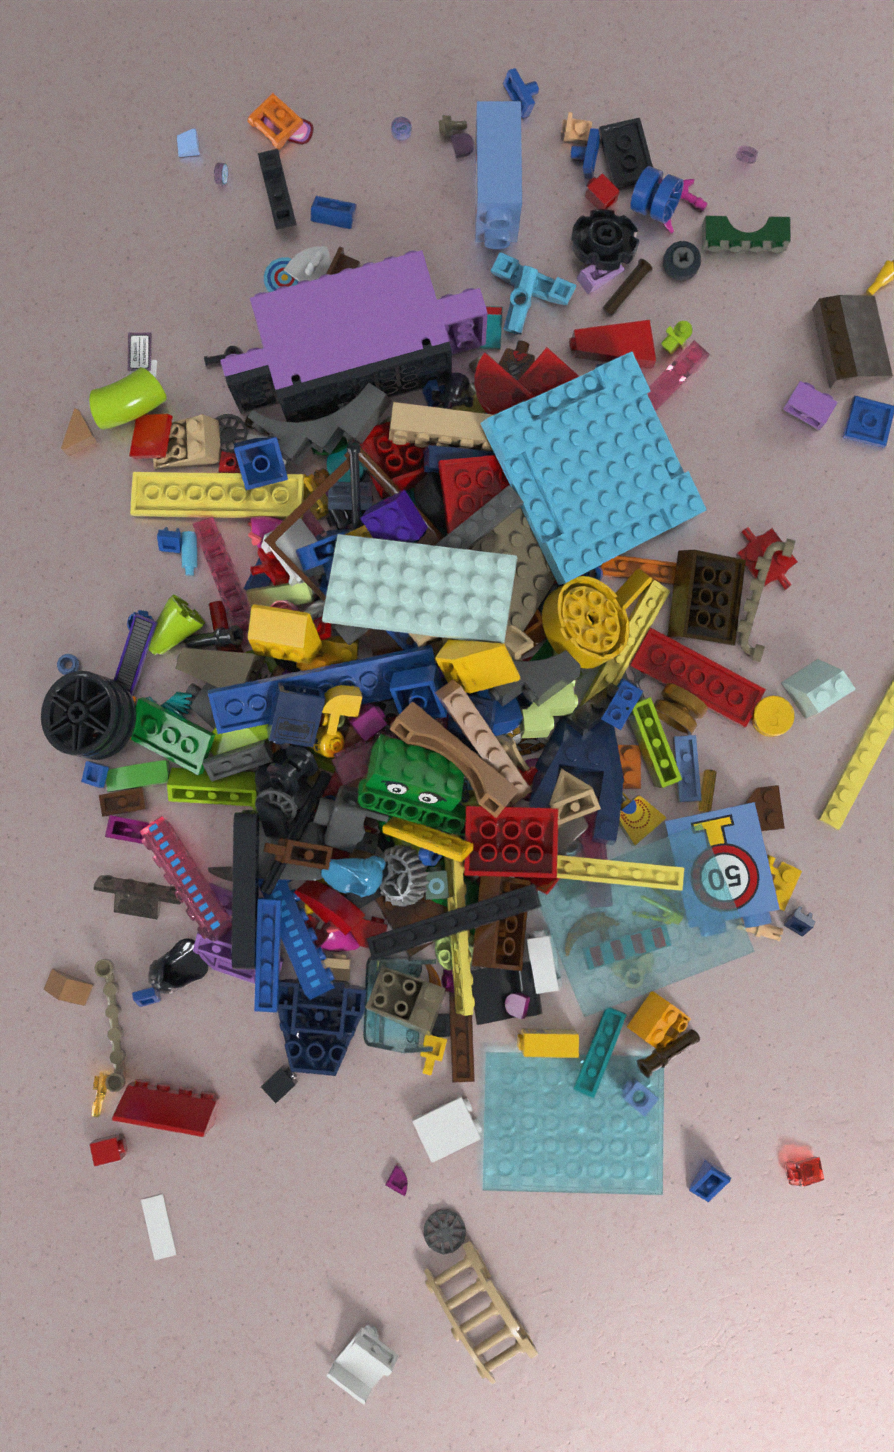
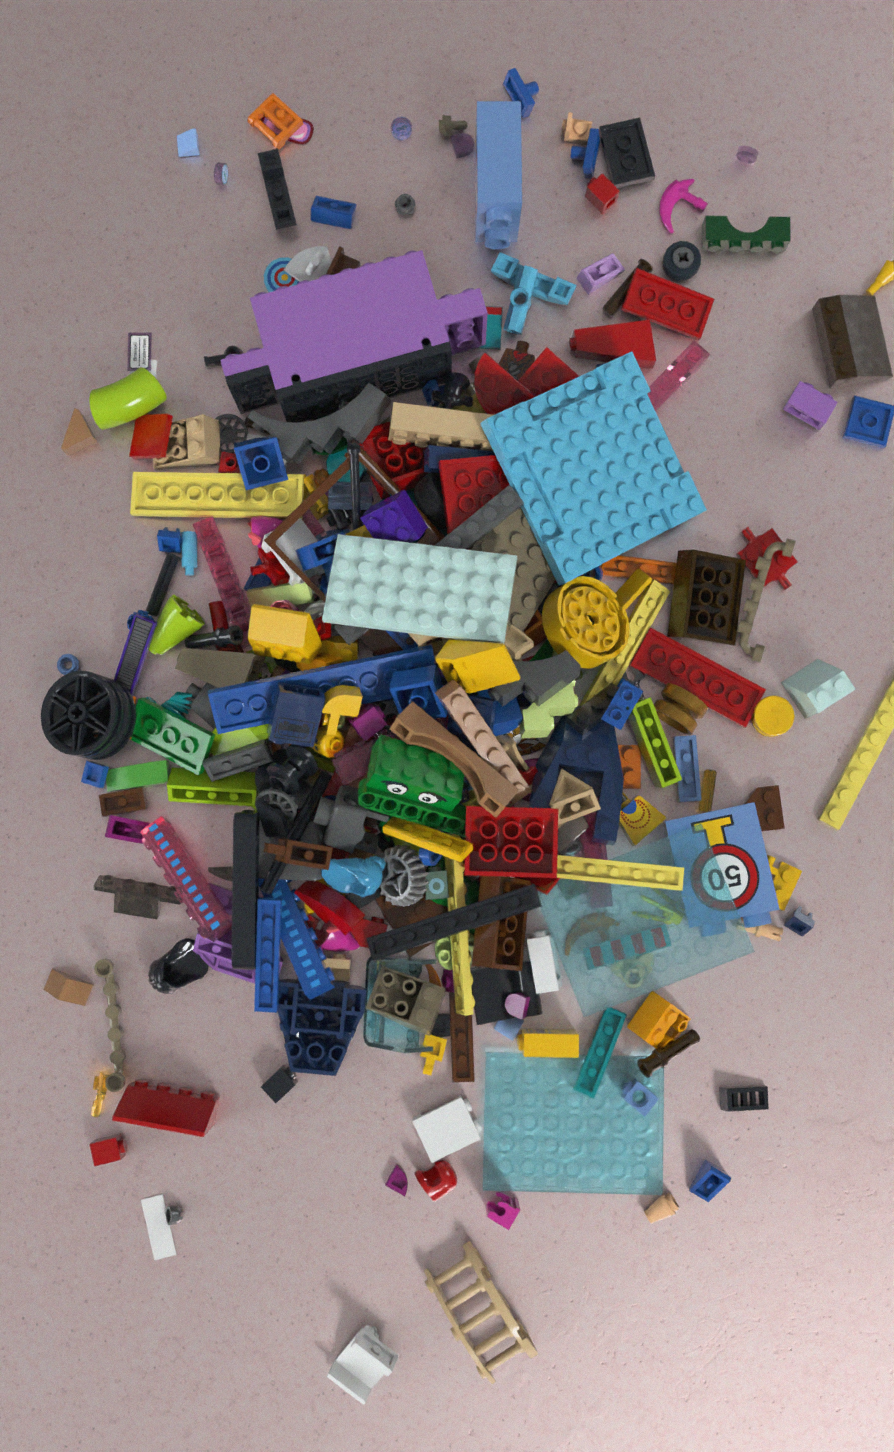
(146, 997): blue tile -> none
(162, 584): none -> black axle
(173, 1215): none -> dark grey hinge
(405, 199): none -> dark grey plate
(437, 1180): none -> red helmet
(444, 1231): dark grey wheel -> none
(505, 1211): none -> dark pink hinge
(509, 1027): none -> light blue slope
(604, 239): black piece -> none
(656, 194): blue wheel -> none
(662, 1208): none -> light nougat cone
(667, 304): none -> red tile
(677, 337): lime hips -> none
(729, 1098): none -> black slope
(804, 1172): clear red bracket -> none

